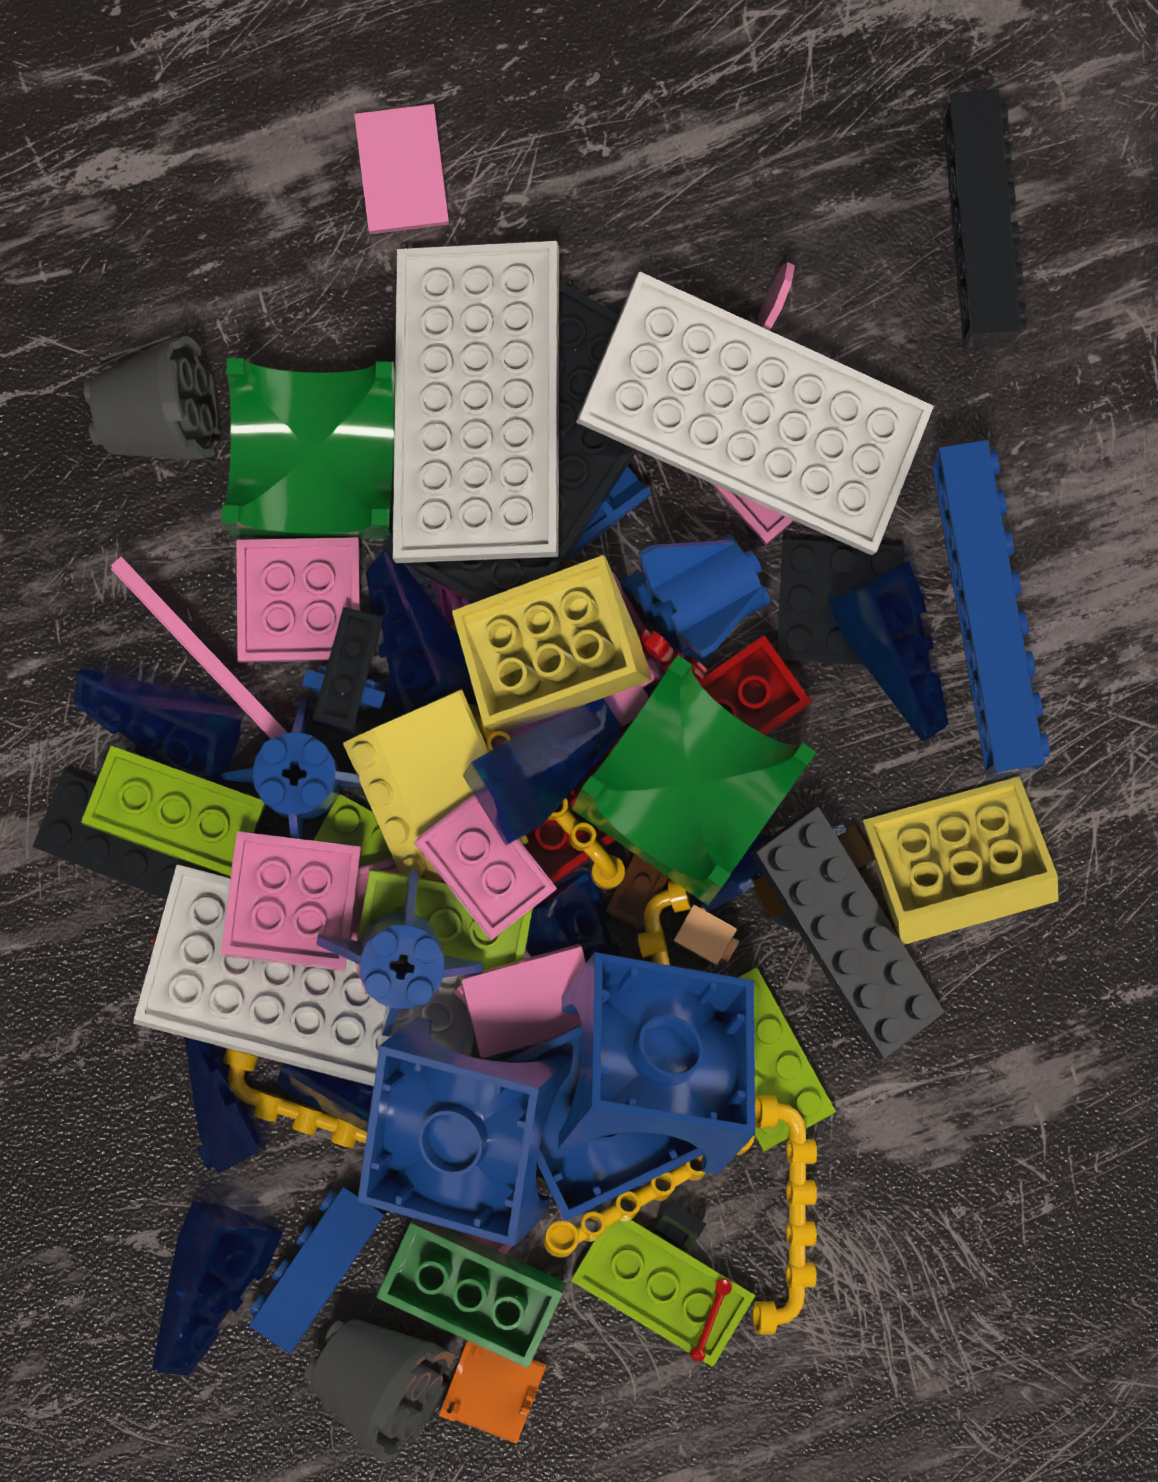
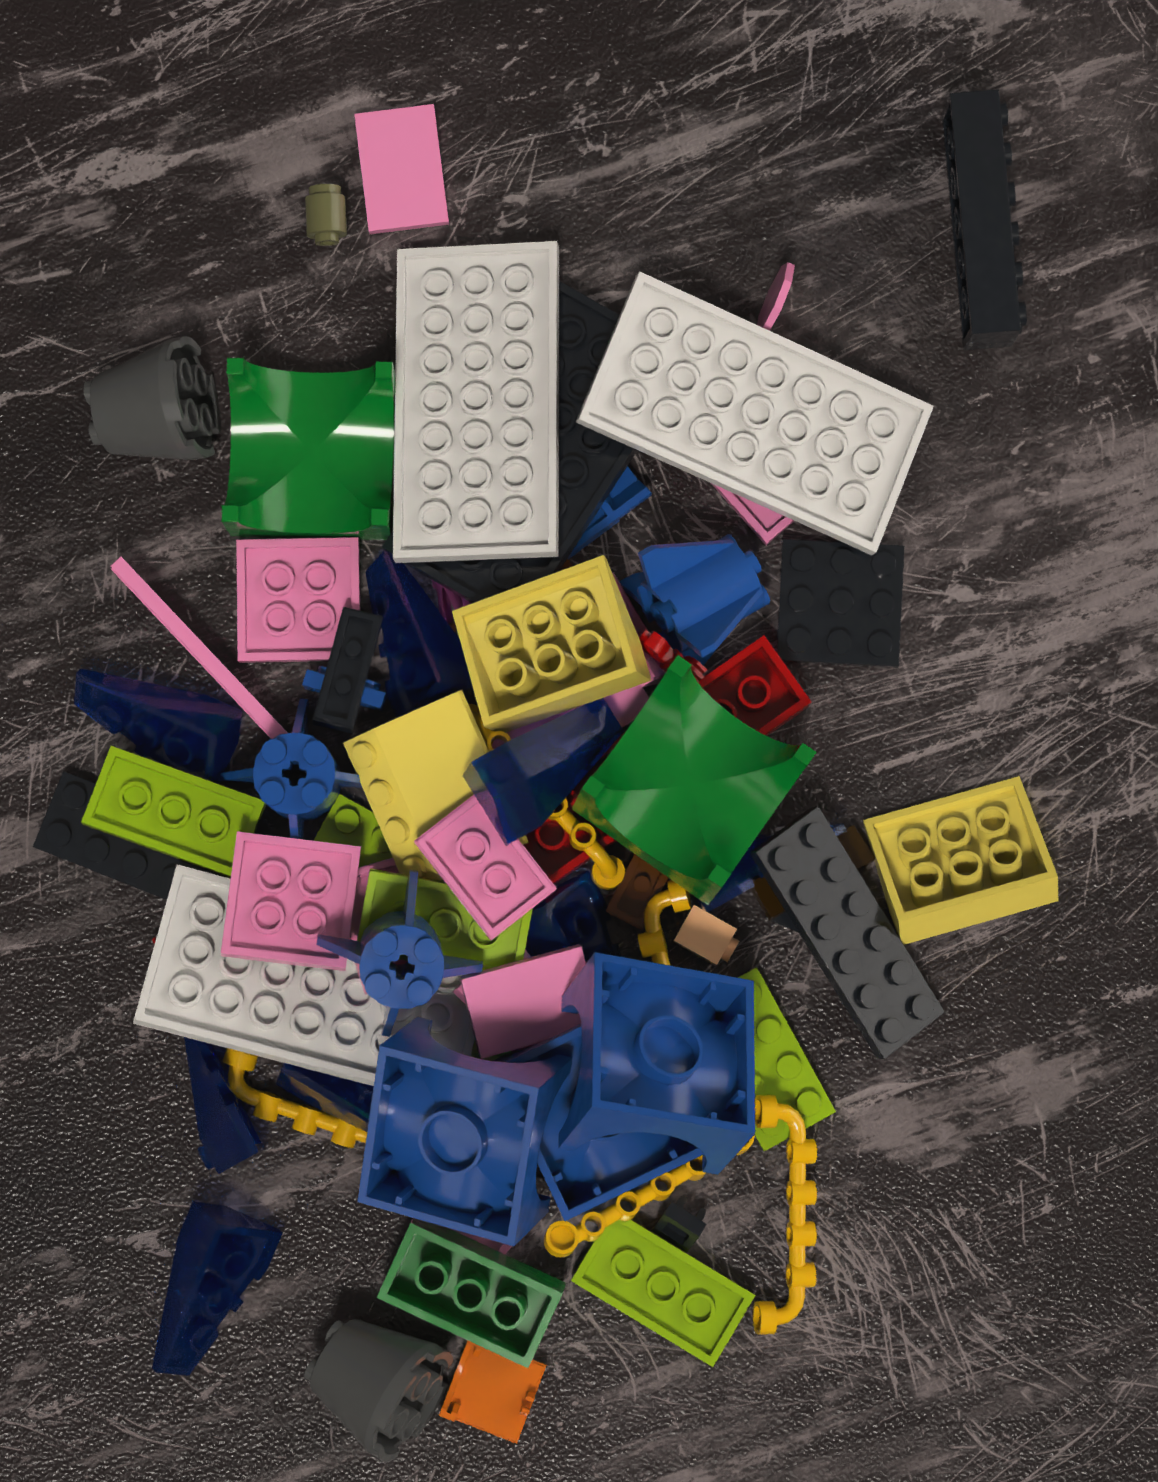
(316, 1270): blue brick -> none
(325, 214): none -> olive brick
(722, 1287): red hinge -> none
(887, 634): clear blue wedge -> none
(988, 609): blue brick -> none

